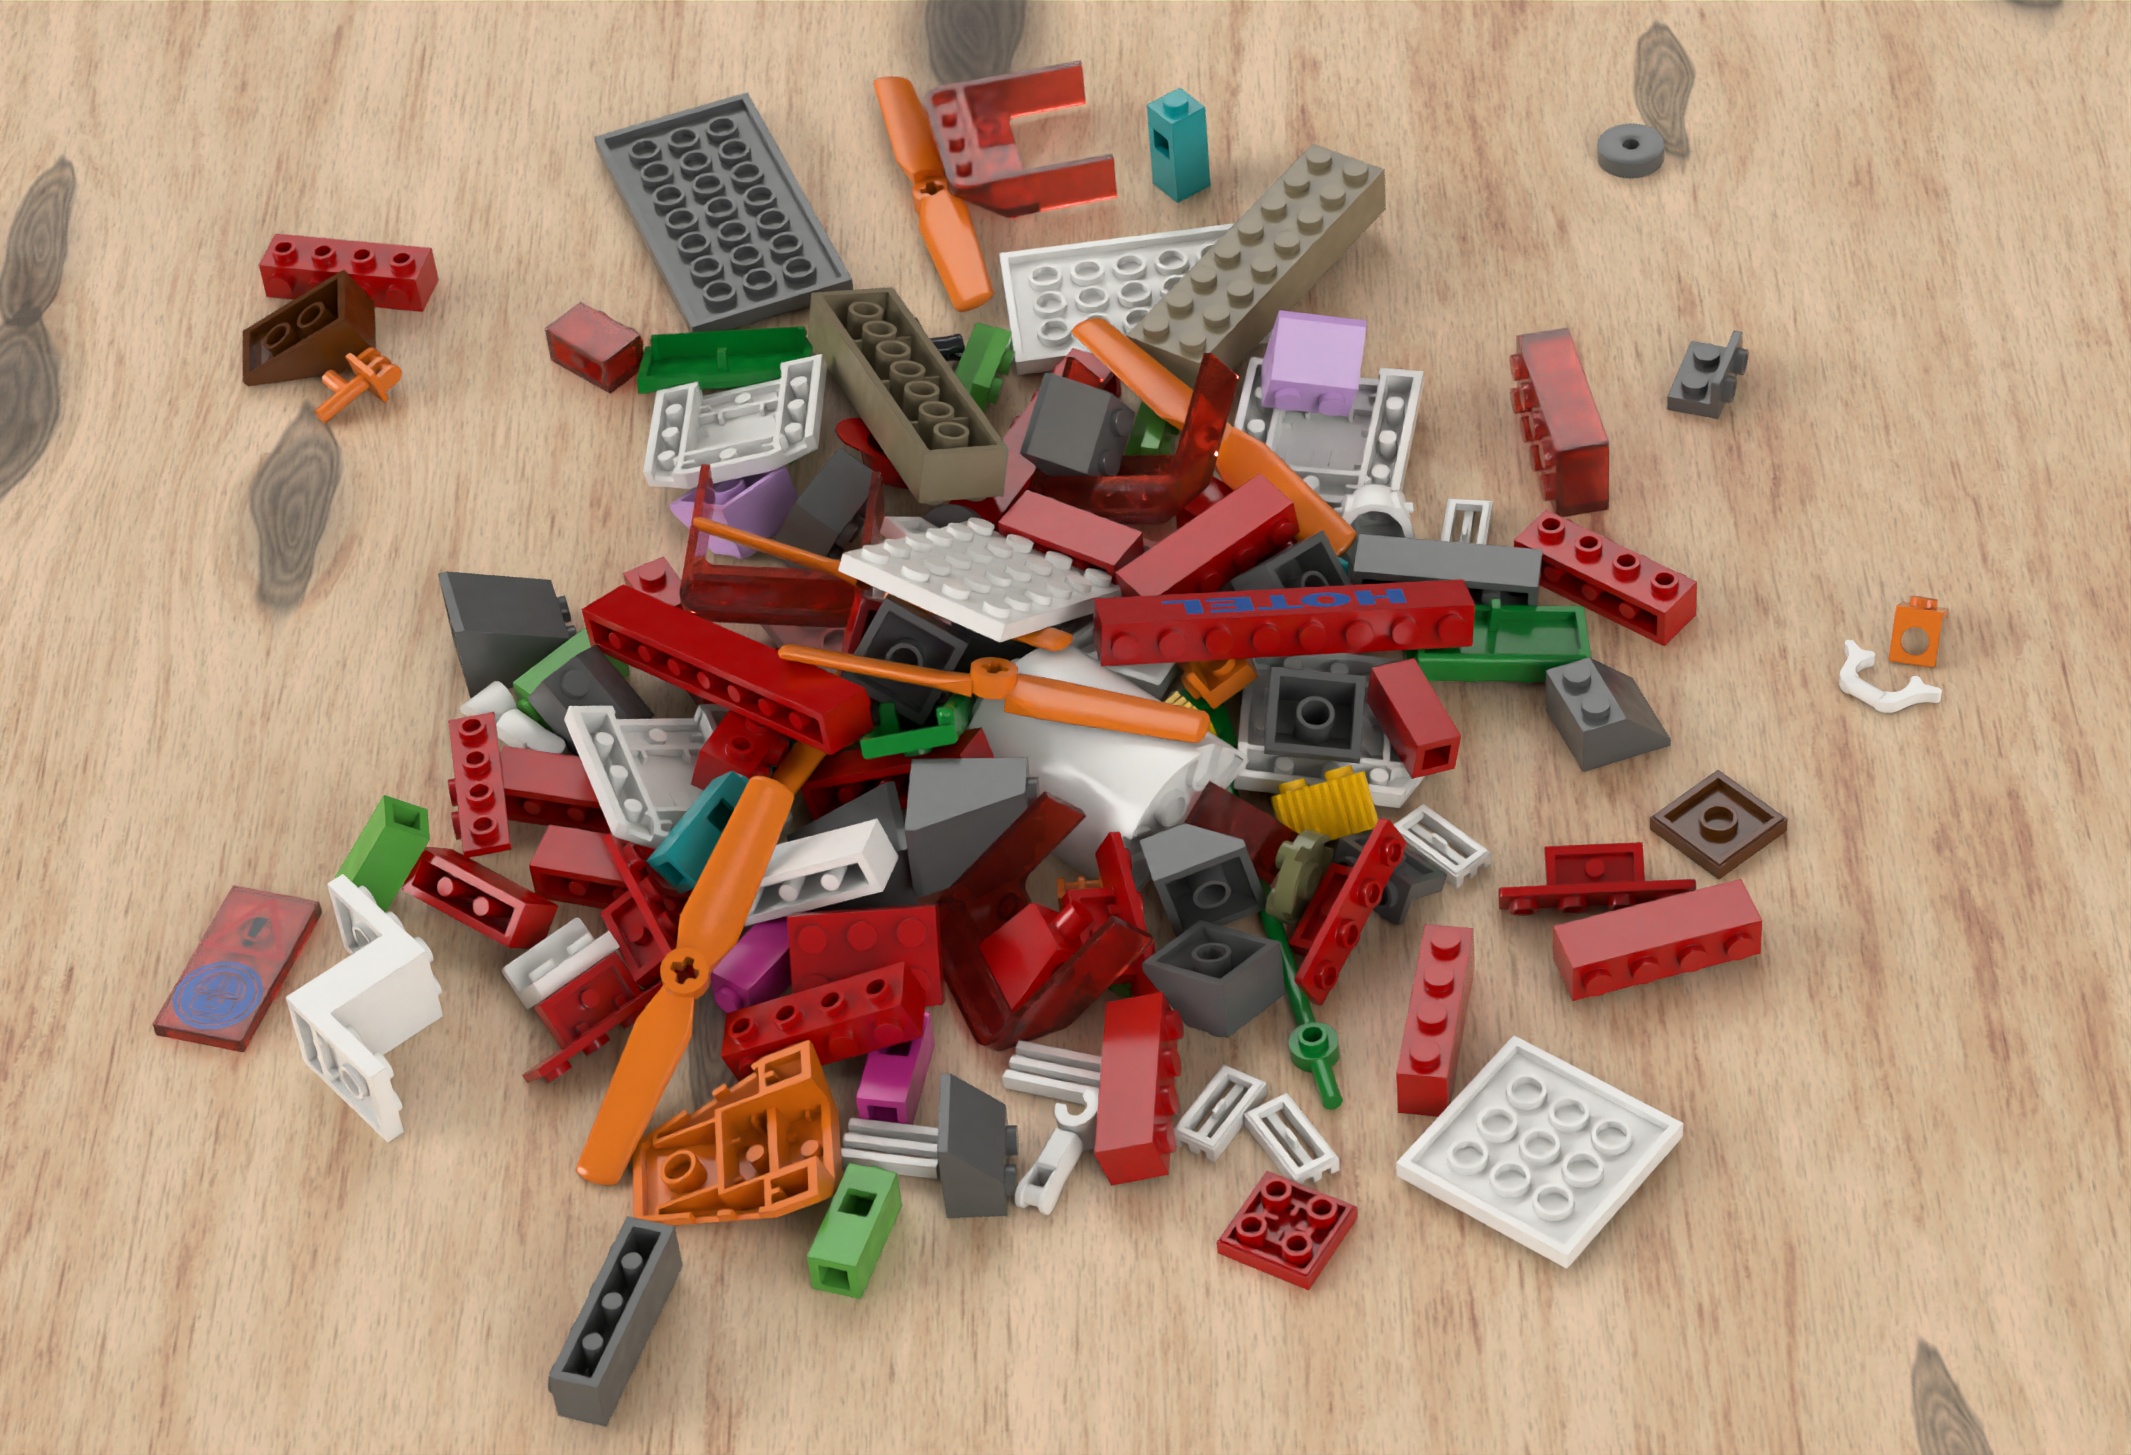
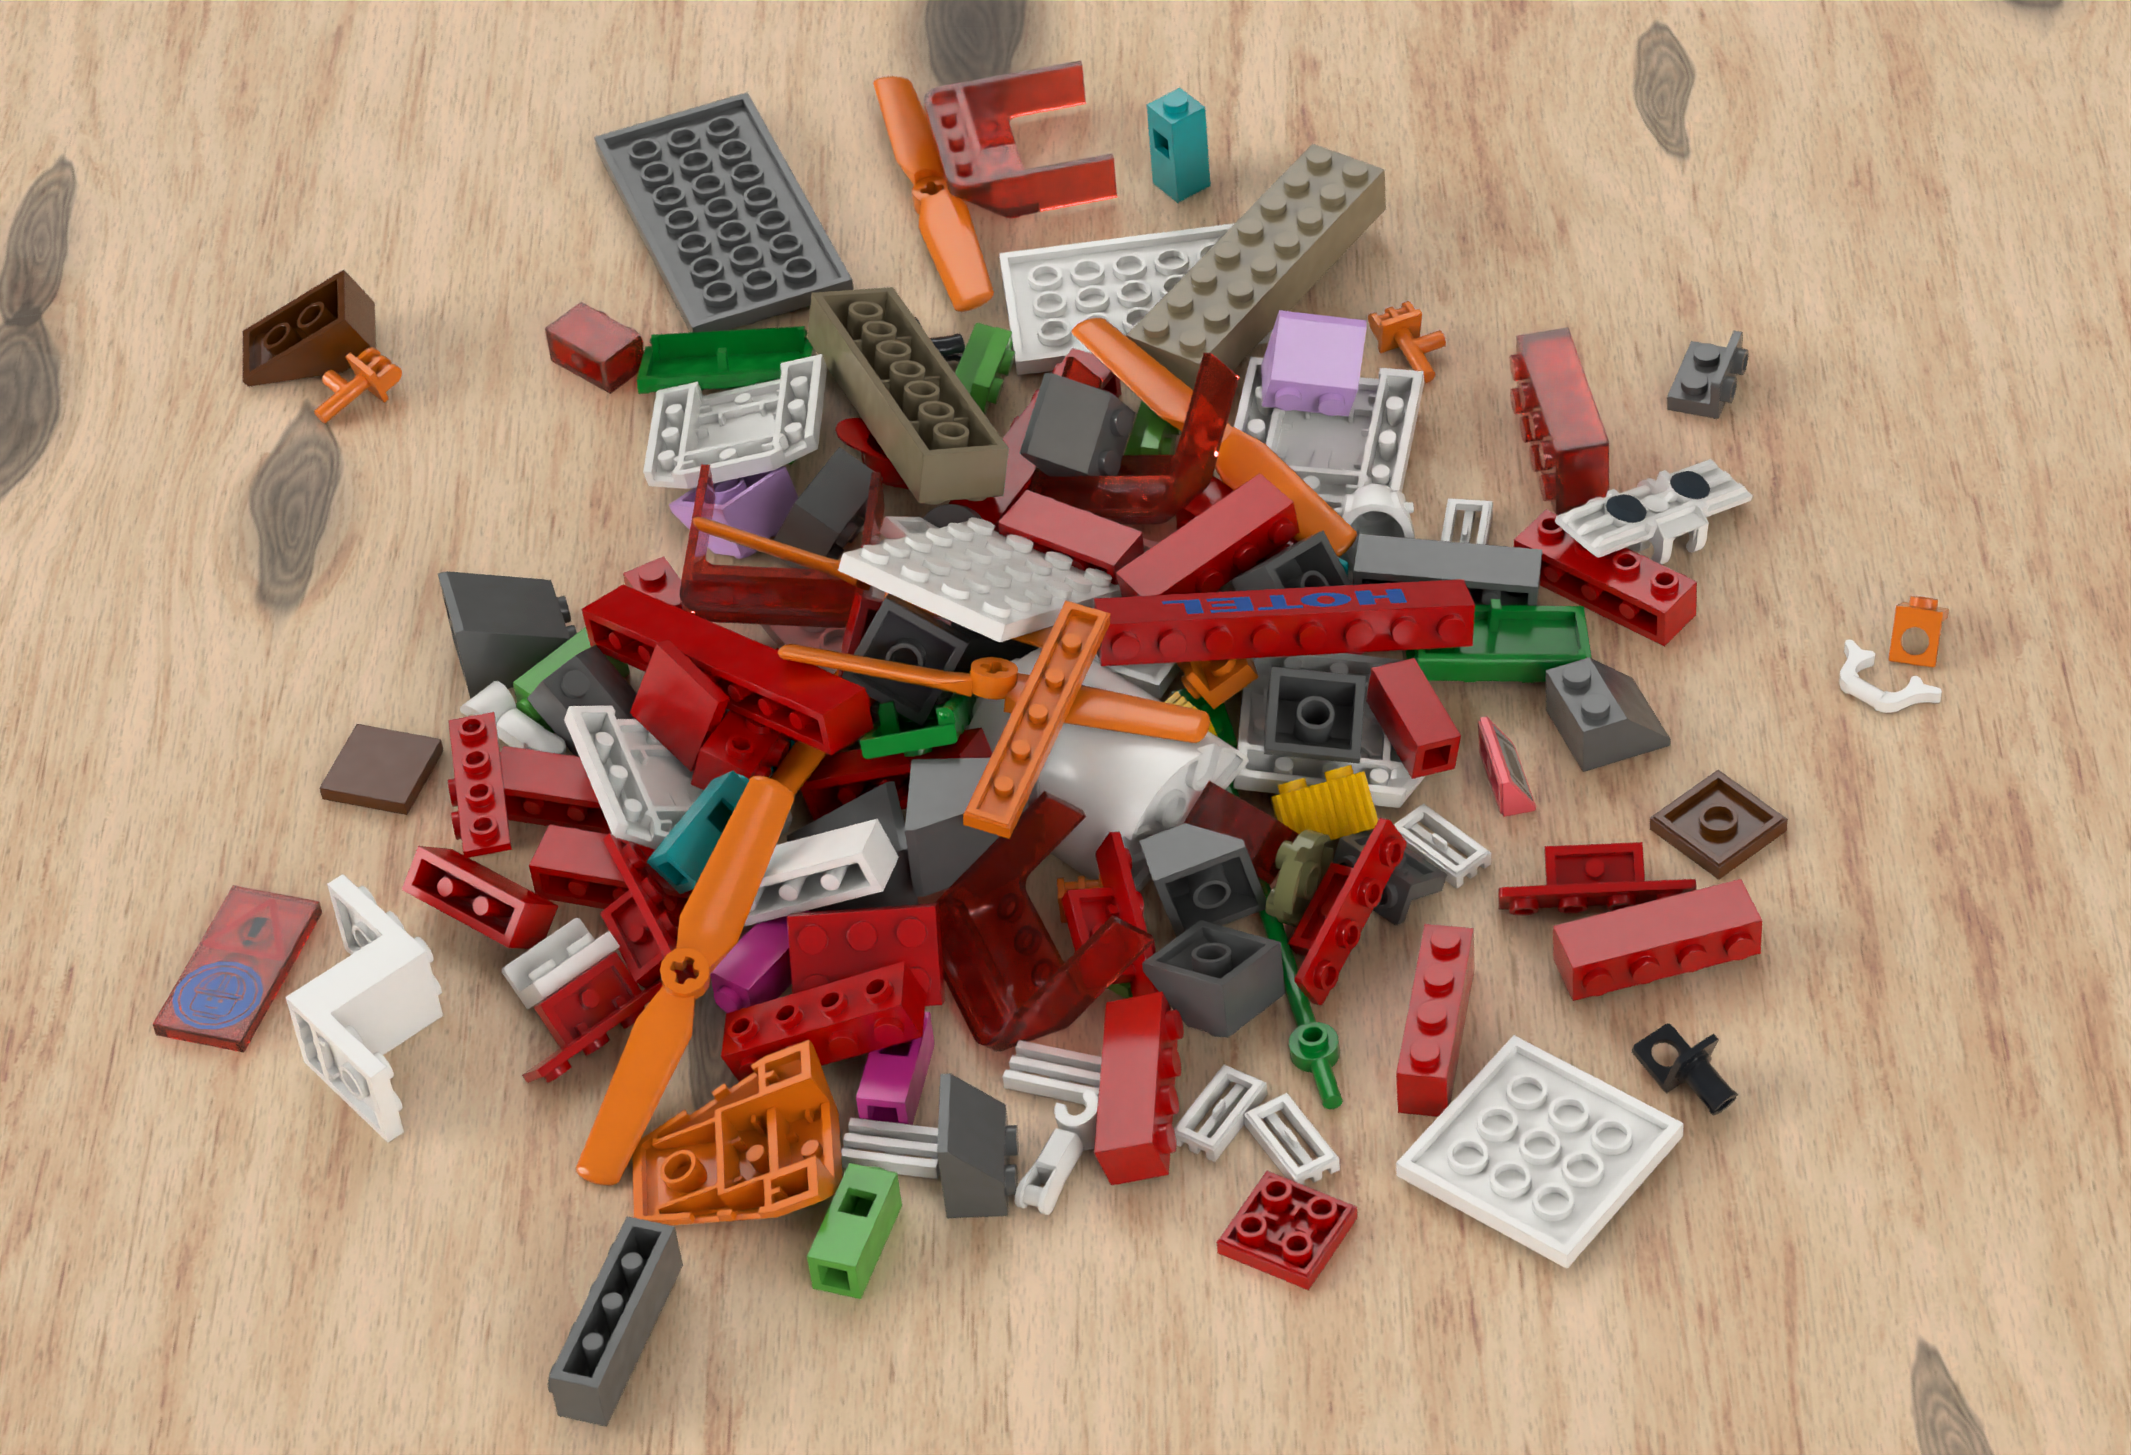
(381, 769): none -> reddish brown tile
(387, 849): bright green brick -> none
(389, 273): red brick -> none
(678, 703): none -> red tile
(1033, 948): red torso -> none
(1036, 720): none -> orange tile
(1402, 330): none -> orange arm
(1504, 770): none -> coral slope
(1630, 150): piece -> none
(1655, 512): none -> white piece
(1690, 1067): none -> black bracket

